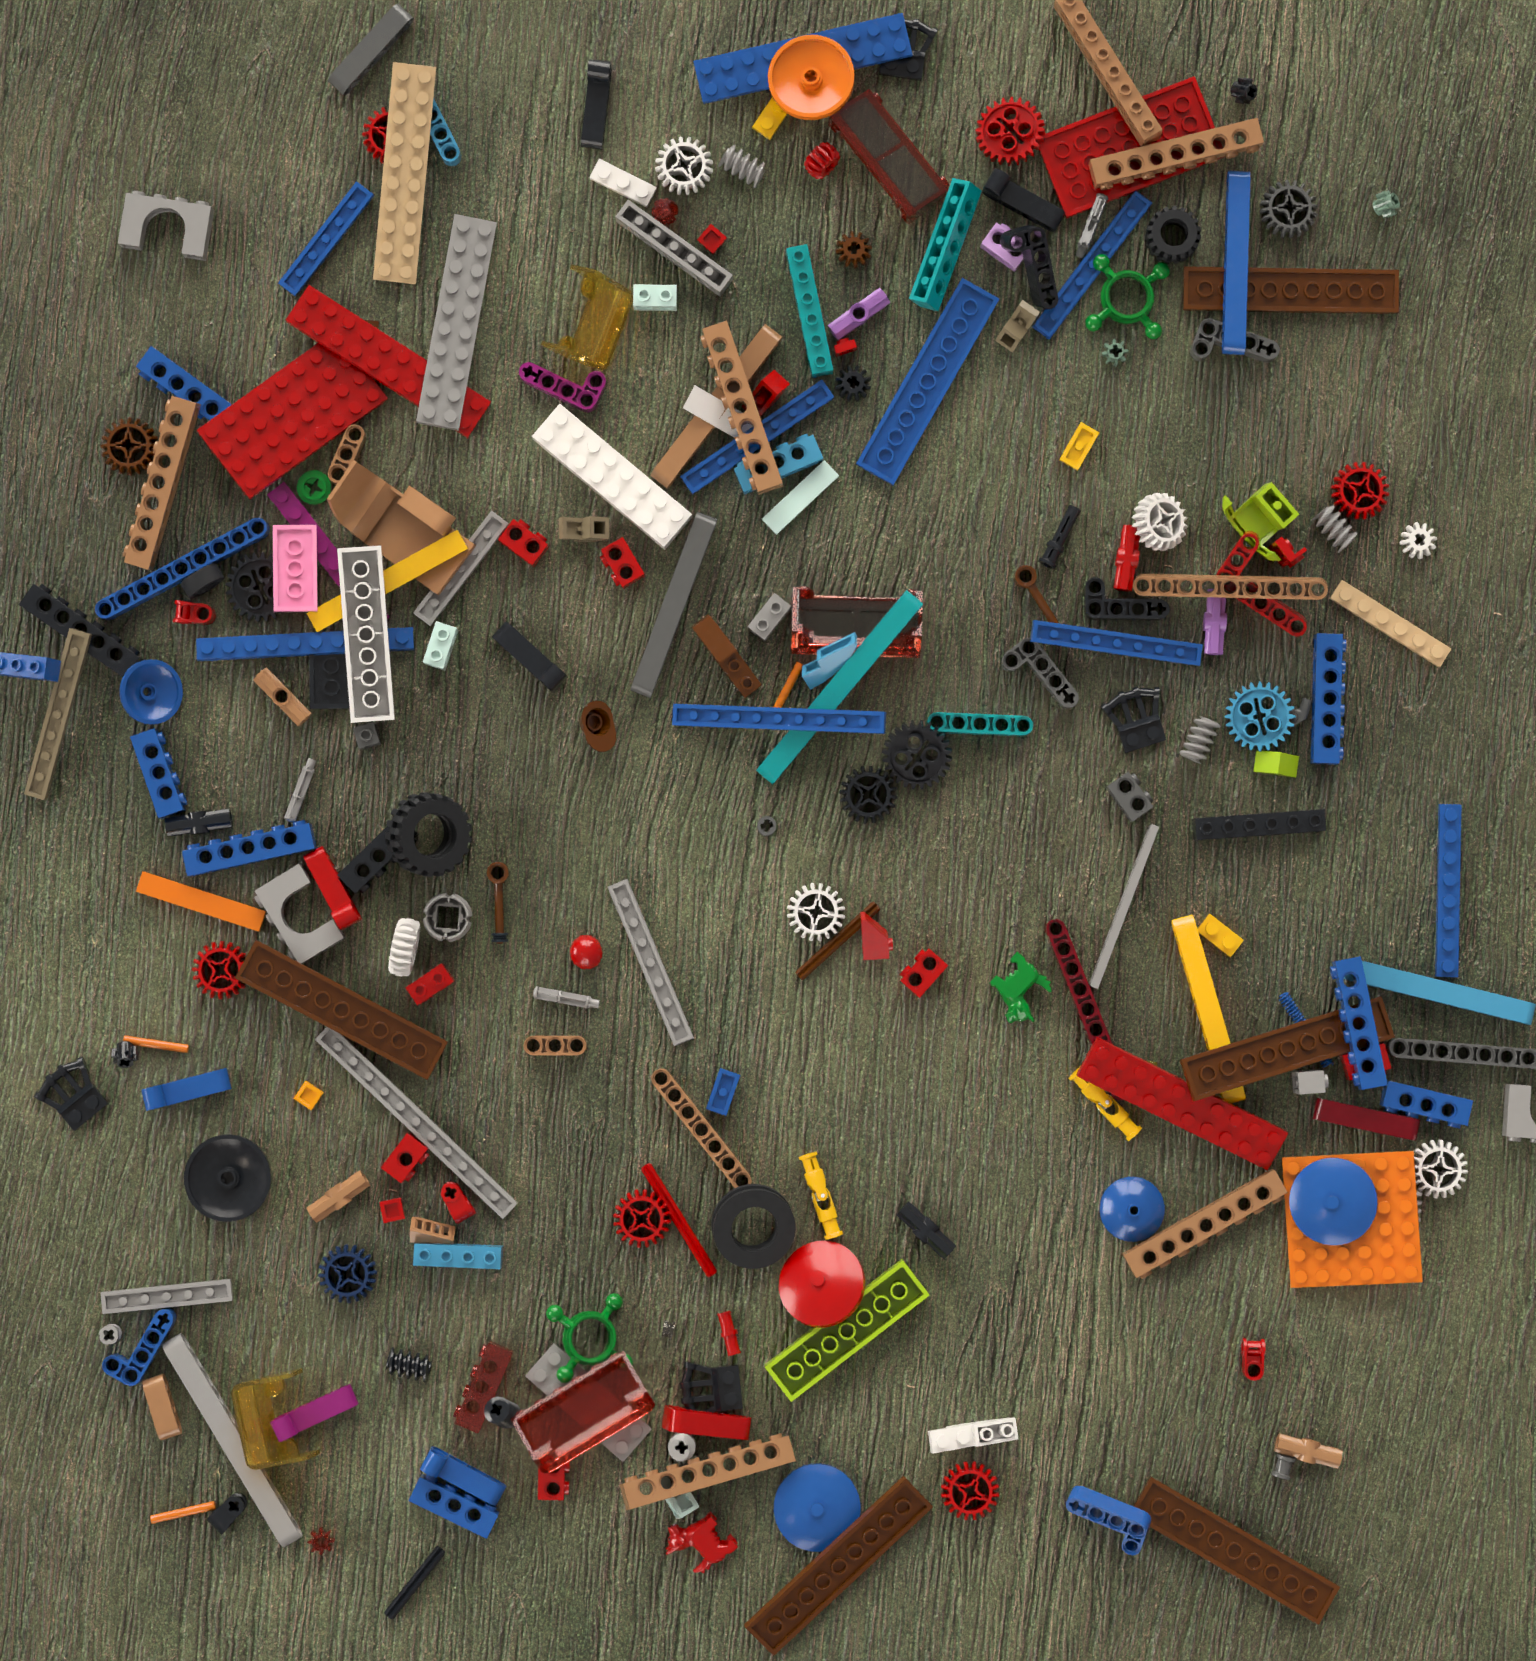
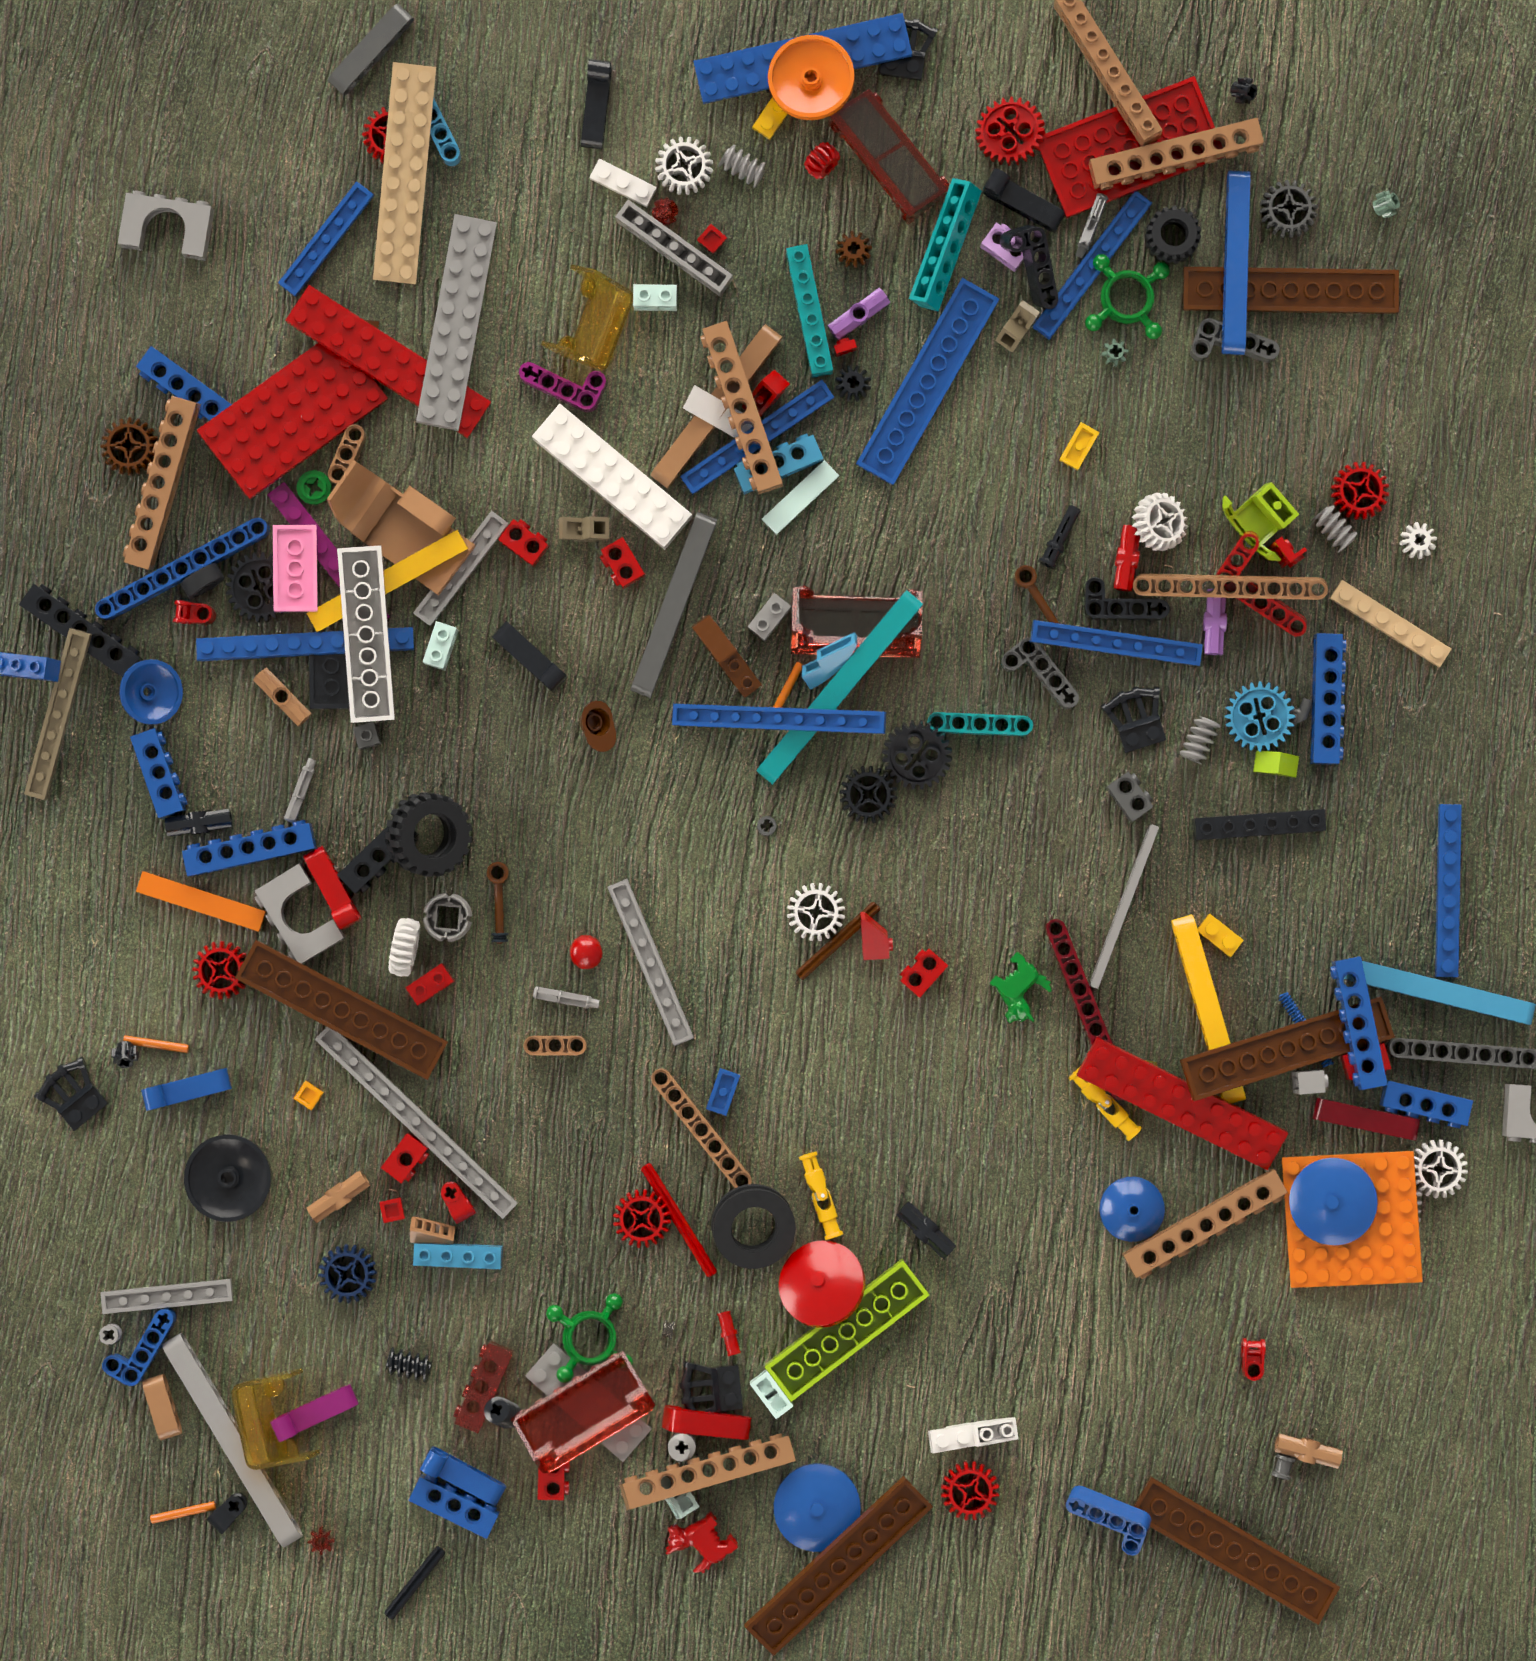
(771, 1394): none -> light aqua brick

